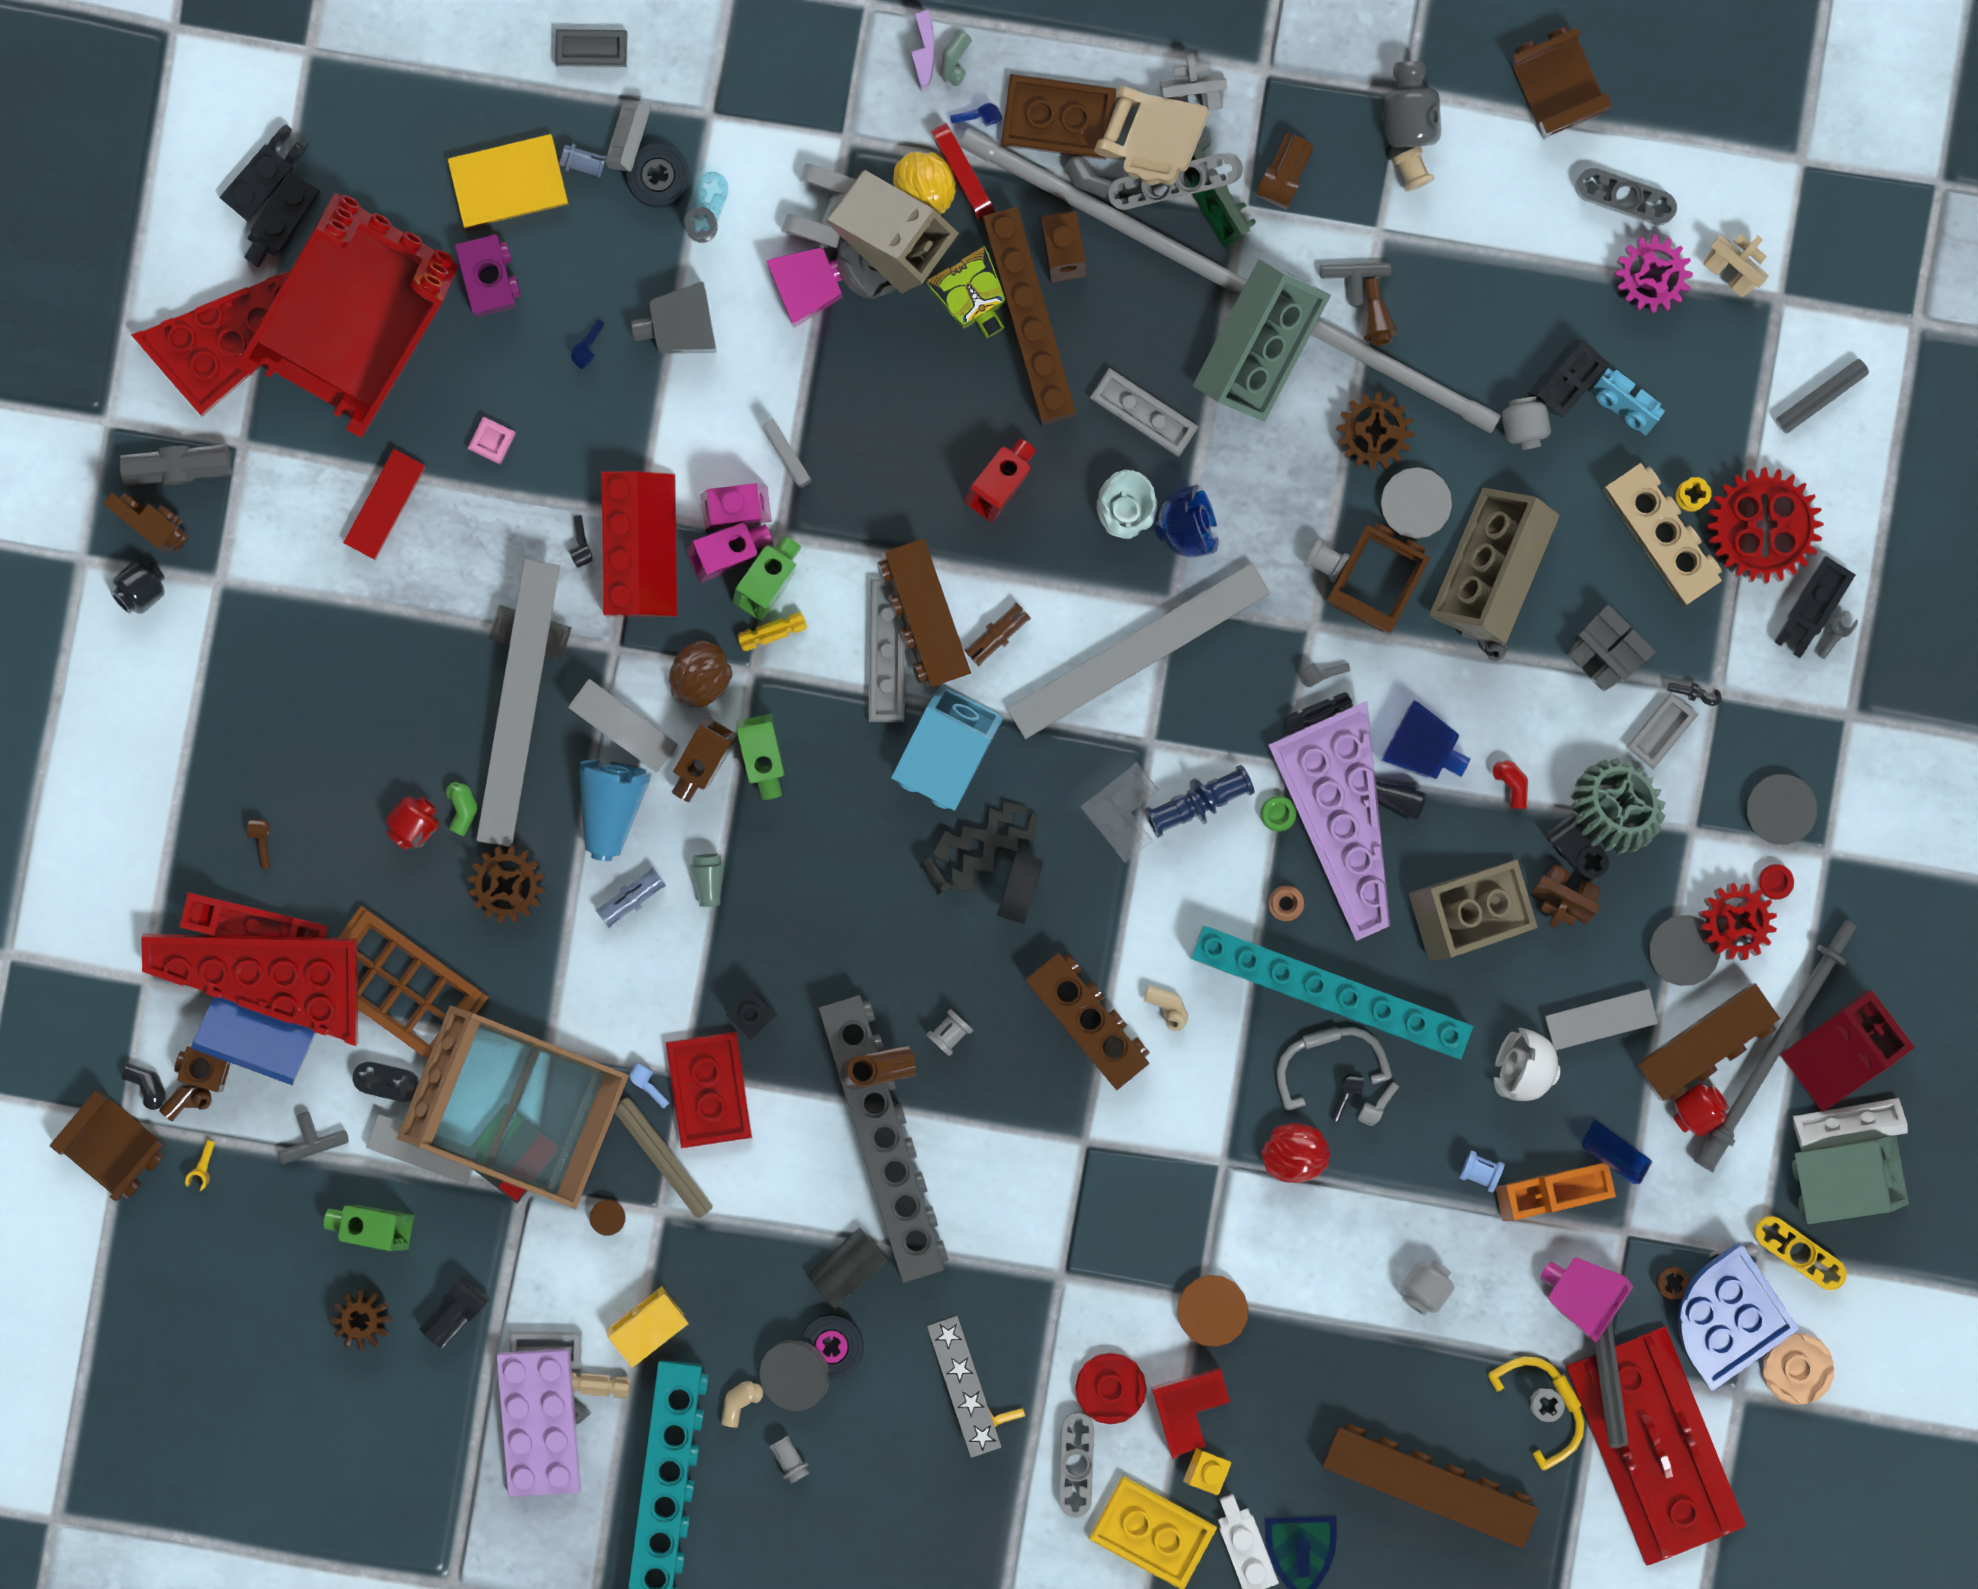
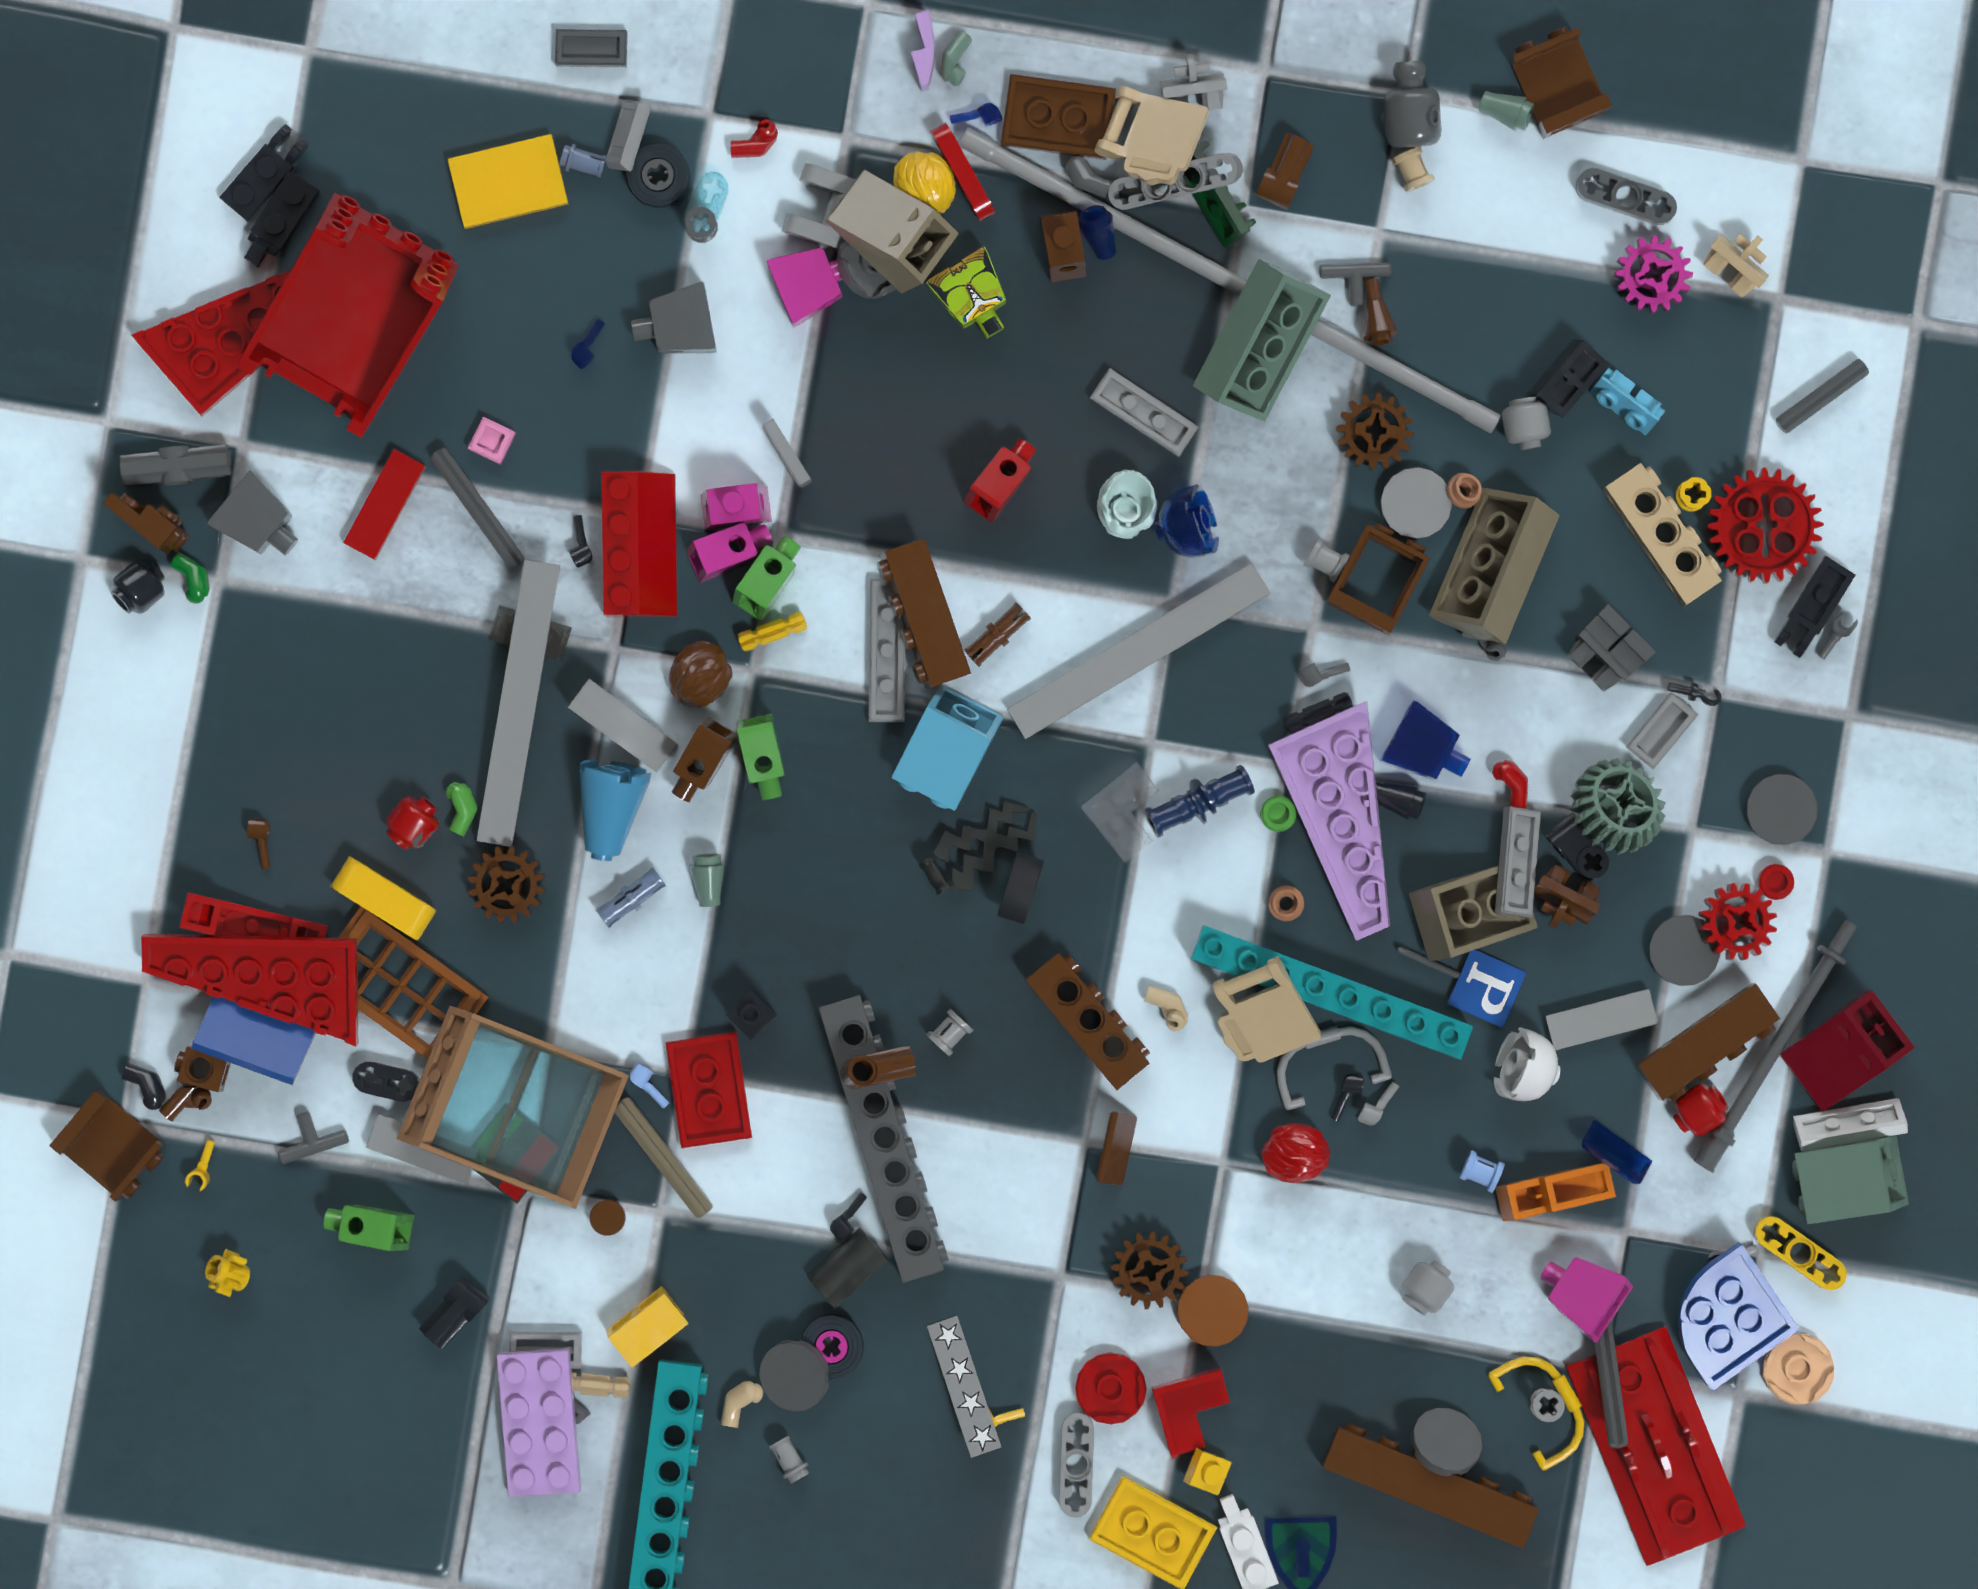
(196, 577): none -> green arm
(227, 1273): none -> yellow gear
(254, 517): none -> dark grey torso
(362, 1307): reddish brown gear -> none
(383, 898): none -> yellow beam
(473, 259): magenta brick -> none
(477, 508): none -> dark grey axle
(759, 142): none -> red arm
(840, 1226): none -> black hand
(1029, 316): reddish brown brick -> none
(1098, 229): none -> clear blue cone
(1116, 1148): none -> reddish brown slope
(1154, 1285): none -> reddish brown gear
(1267, 1020): none -> tan piece
(1446, 1441): none -> dark grey tile
(1469, 484): none -> nougat plate
(1482, 987): none -> blue piece
(1508, 109): none -> sand green cone
(1517, 862): none -> light grey tile
(1662, 1282): reddish brown bush -> none

